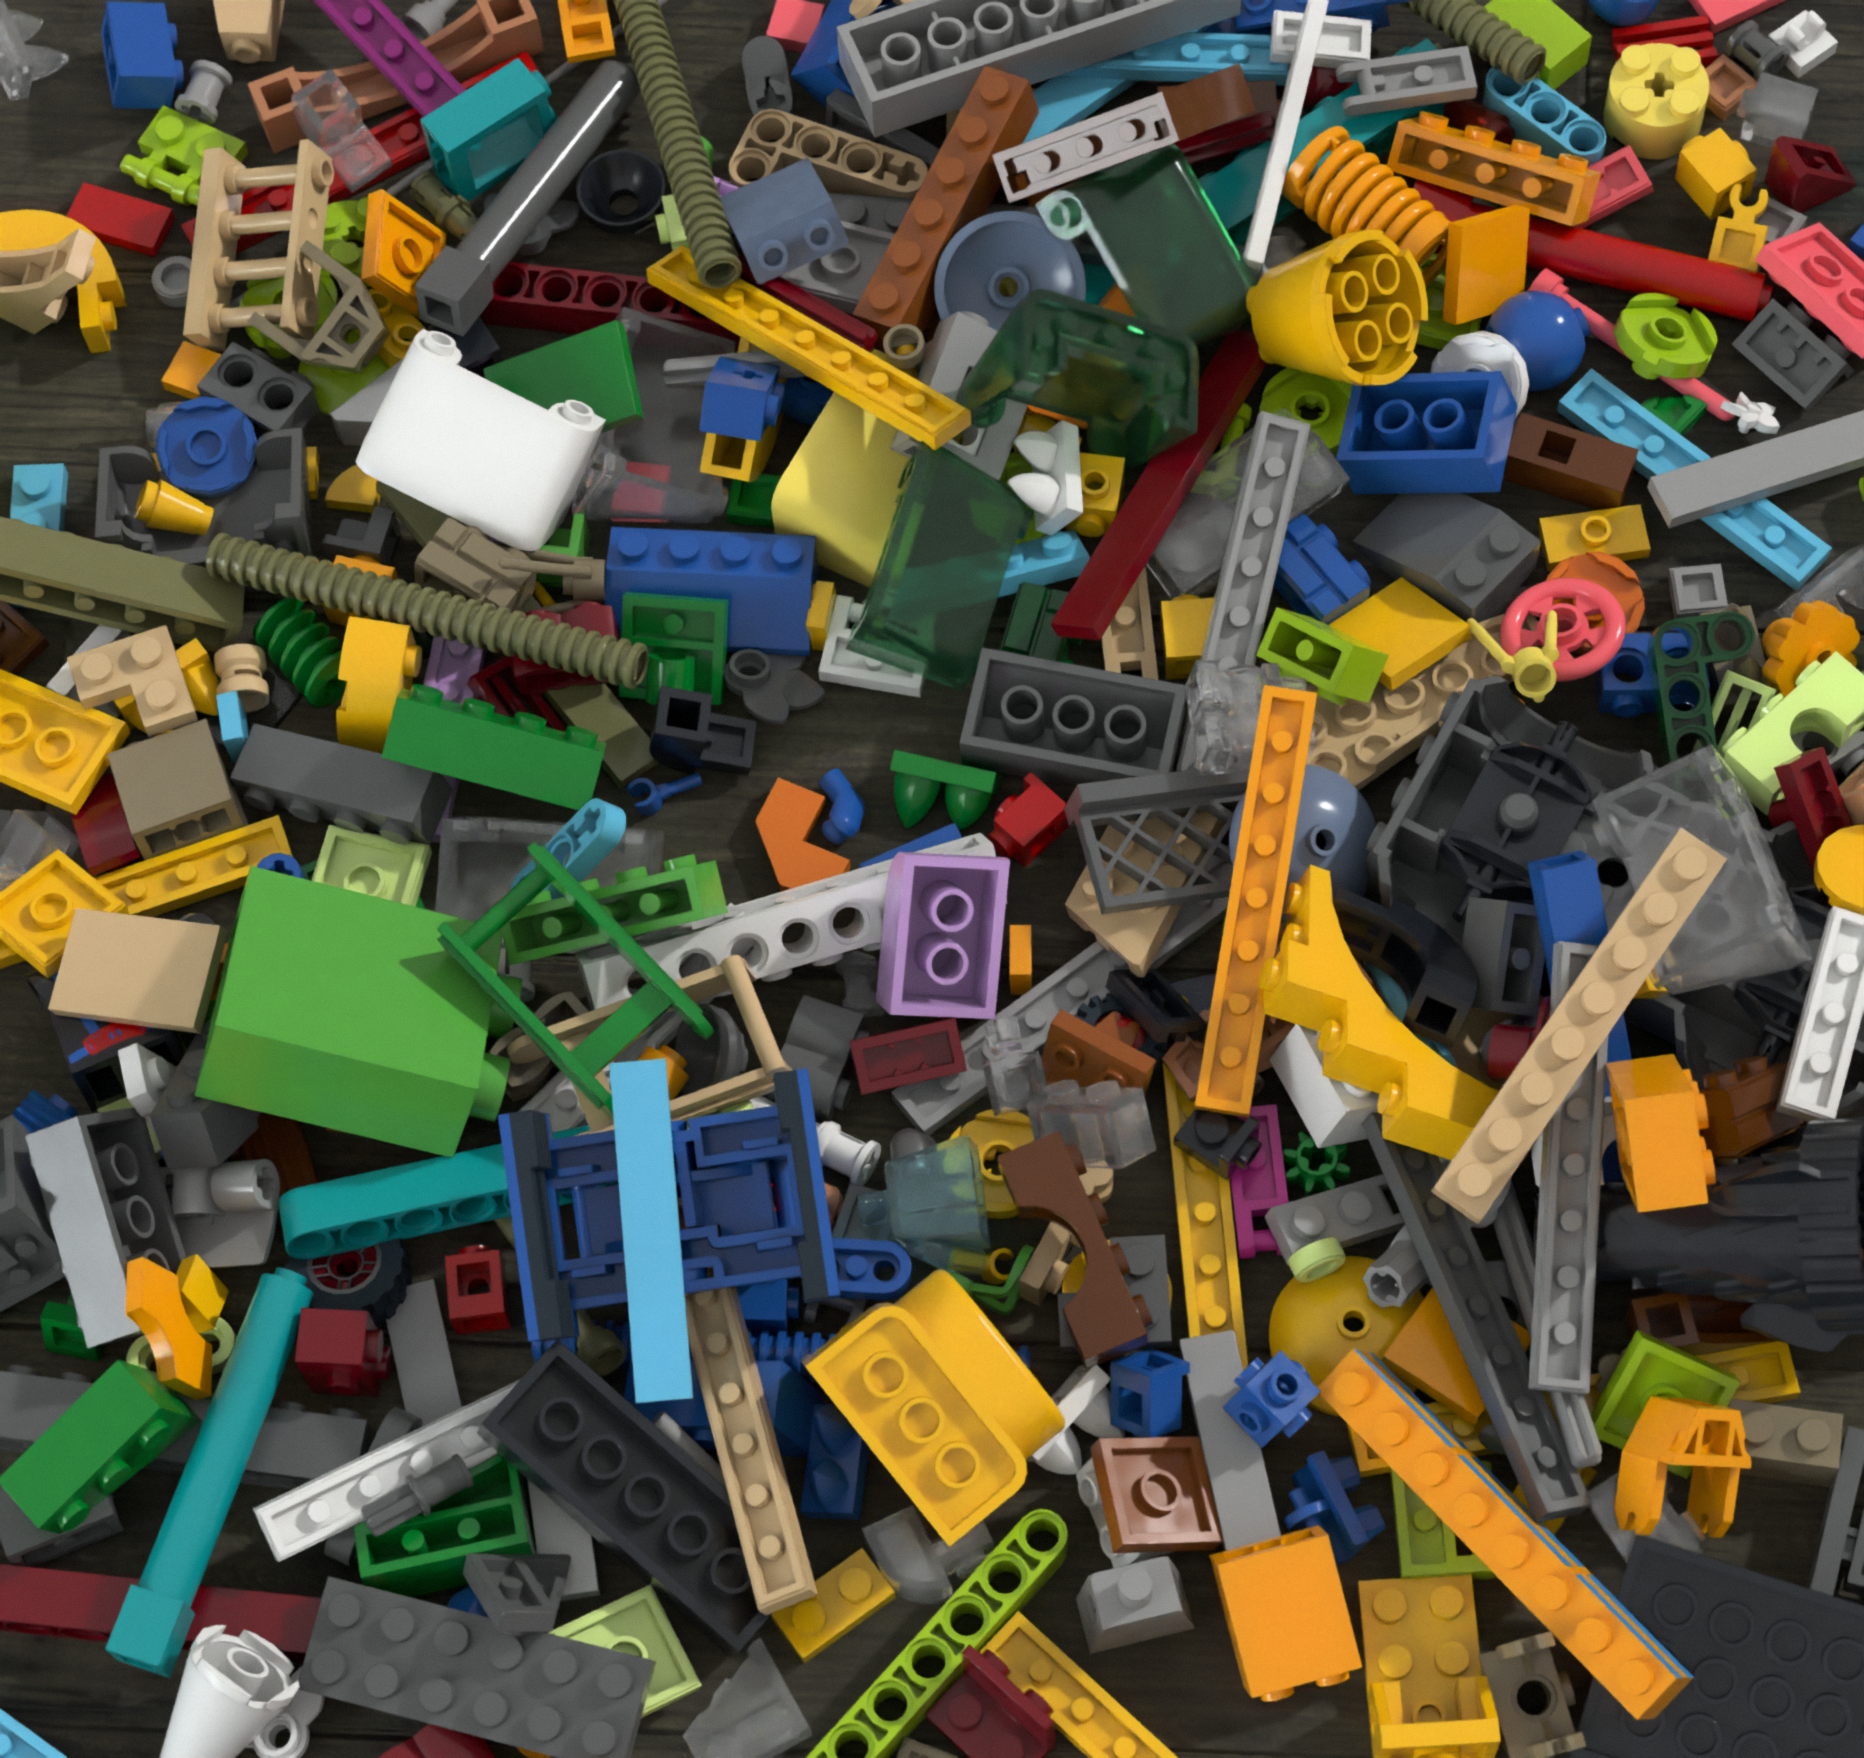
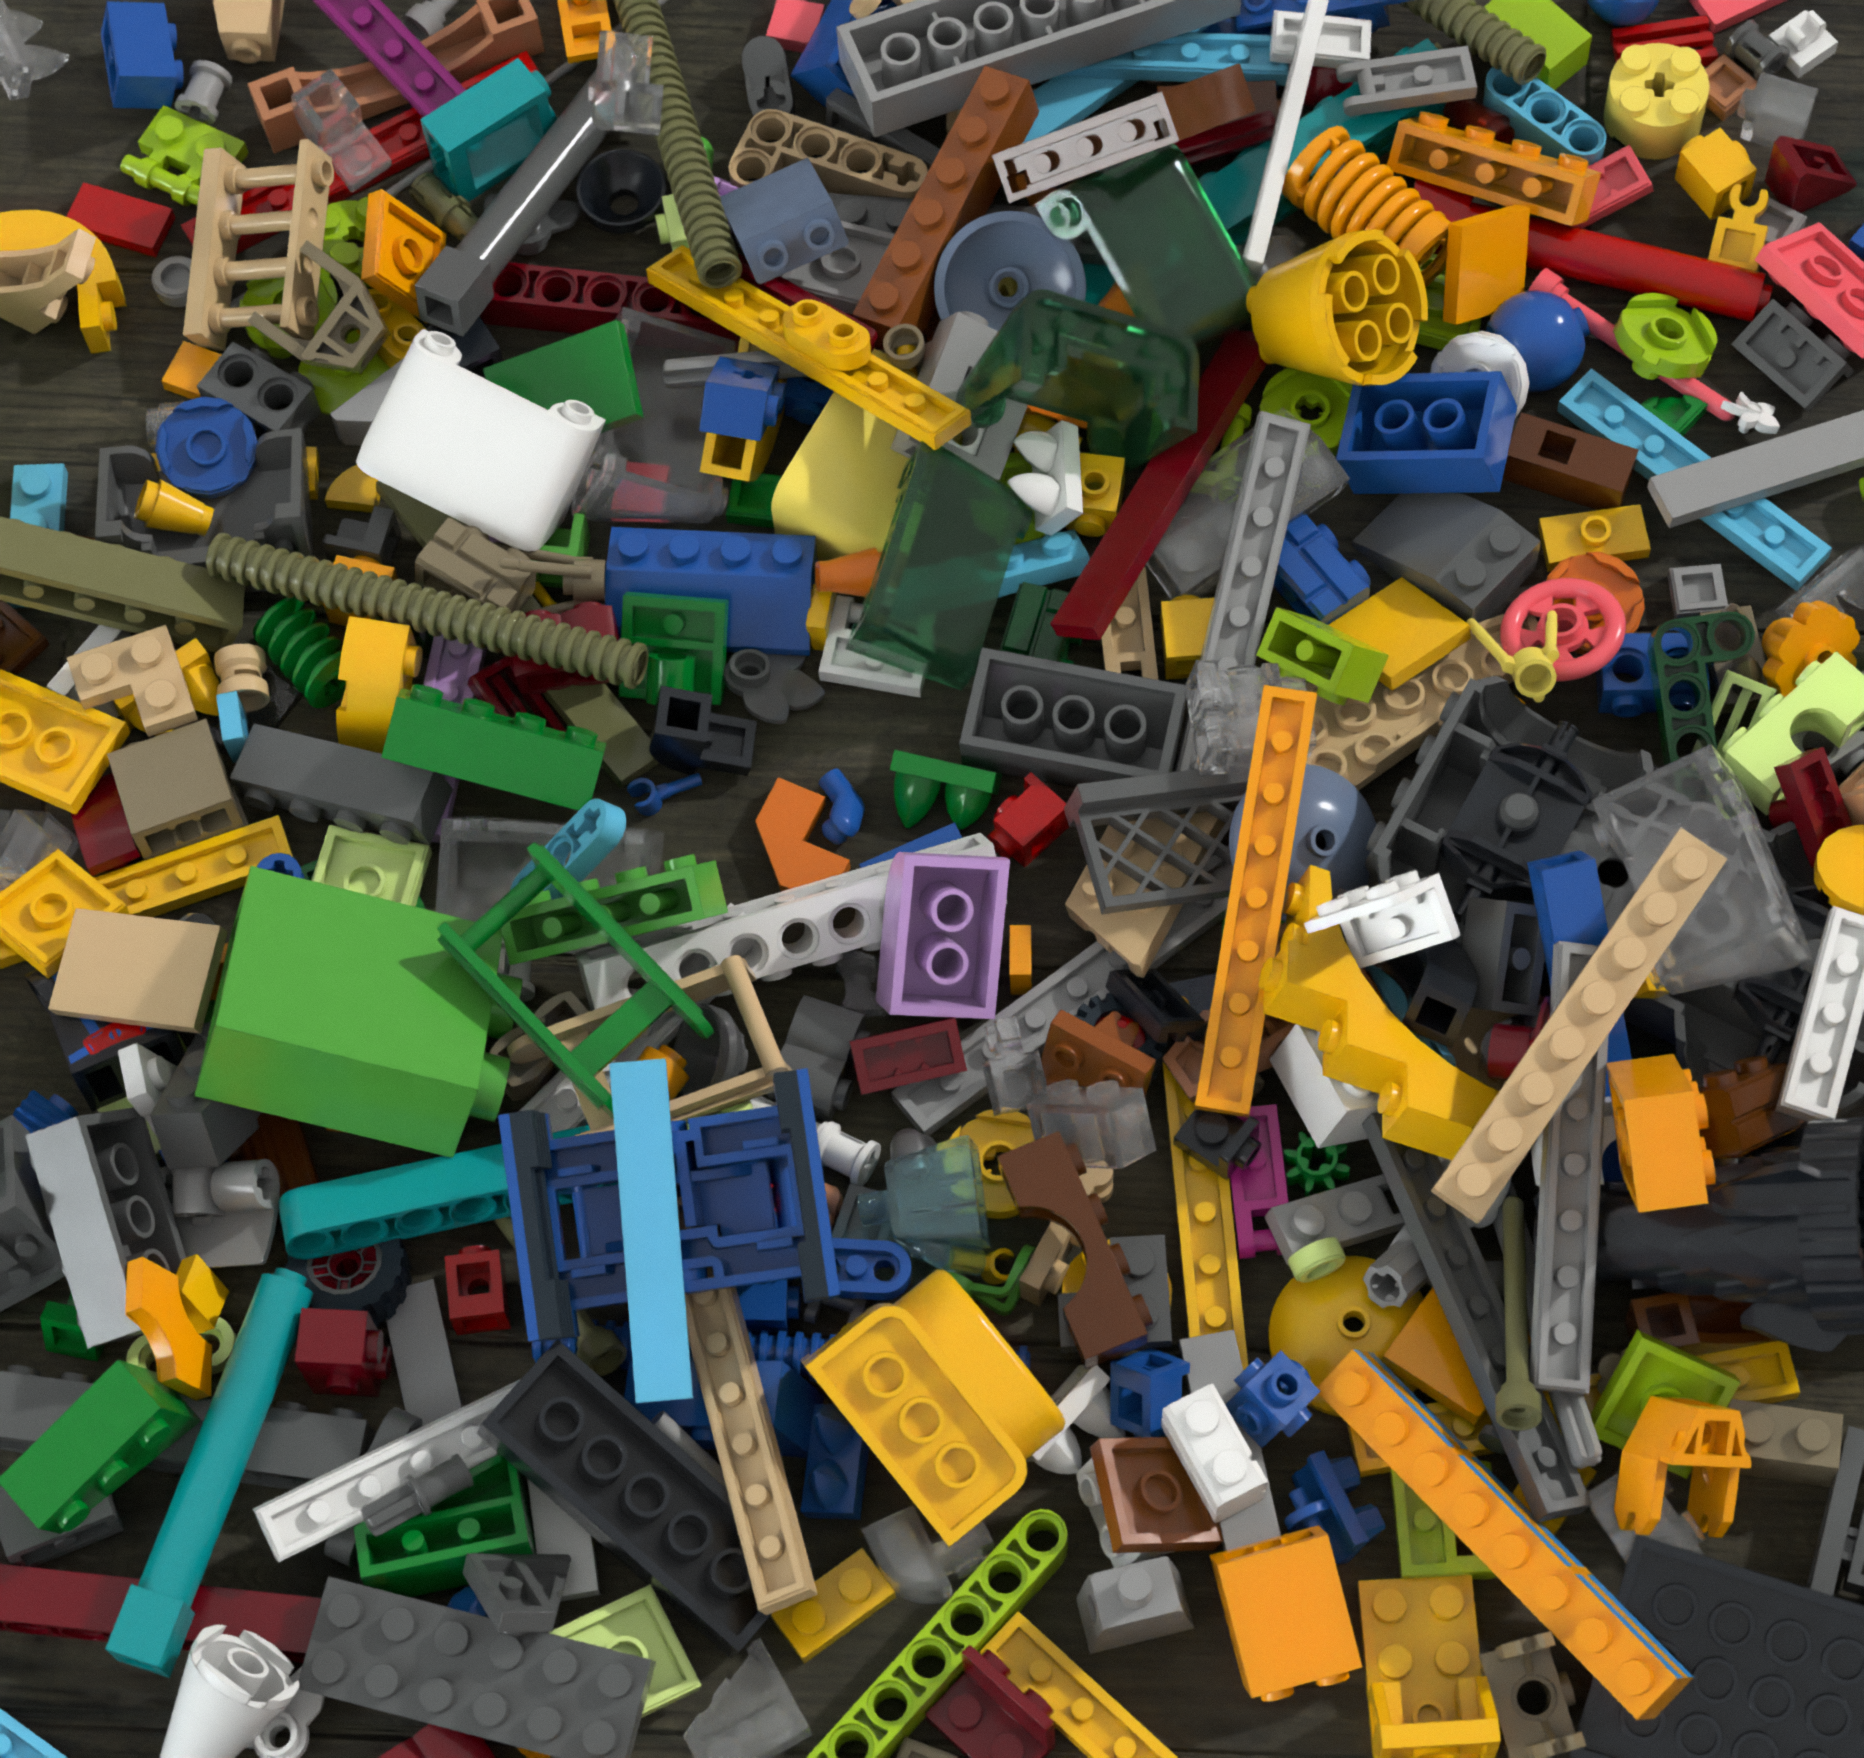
(622, 94): none -> clear brick
(826, 335): none -> yellow plate
(848, 573): none -> orange cone
(1213, 1453): none -> white brick
(1390, 917): none -> white bracket
(1517, 1403): none -> olive piece

